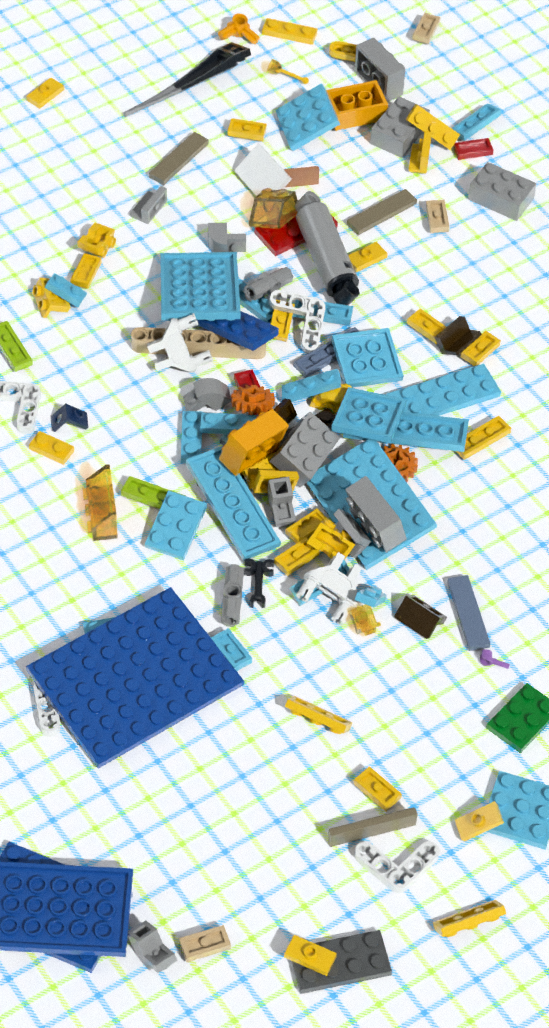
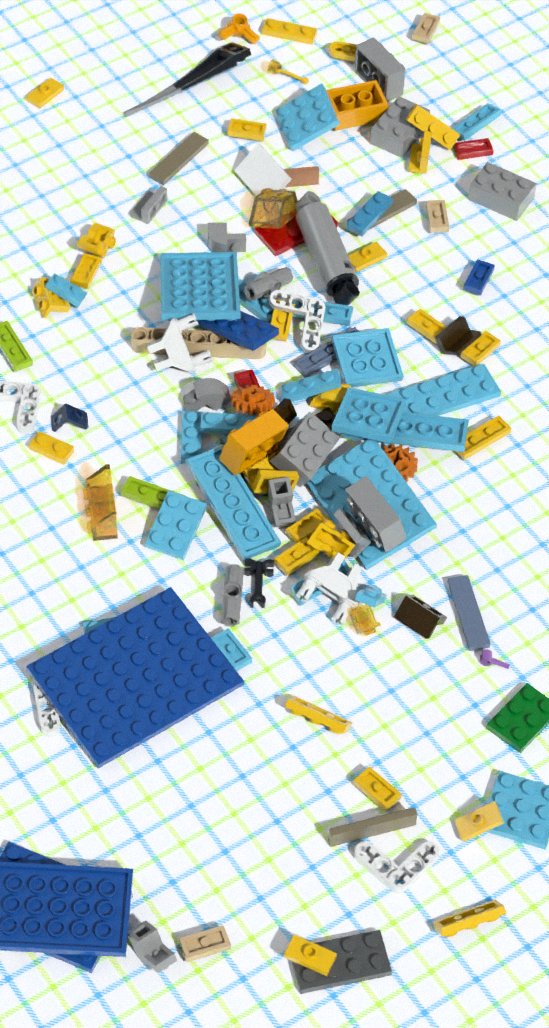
(369, 213): none -> dark azure plate
(479, 277): none -> blue plate

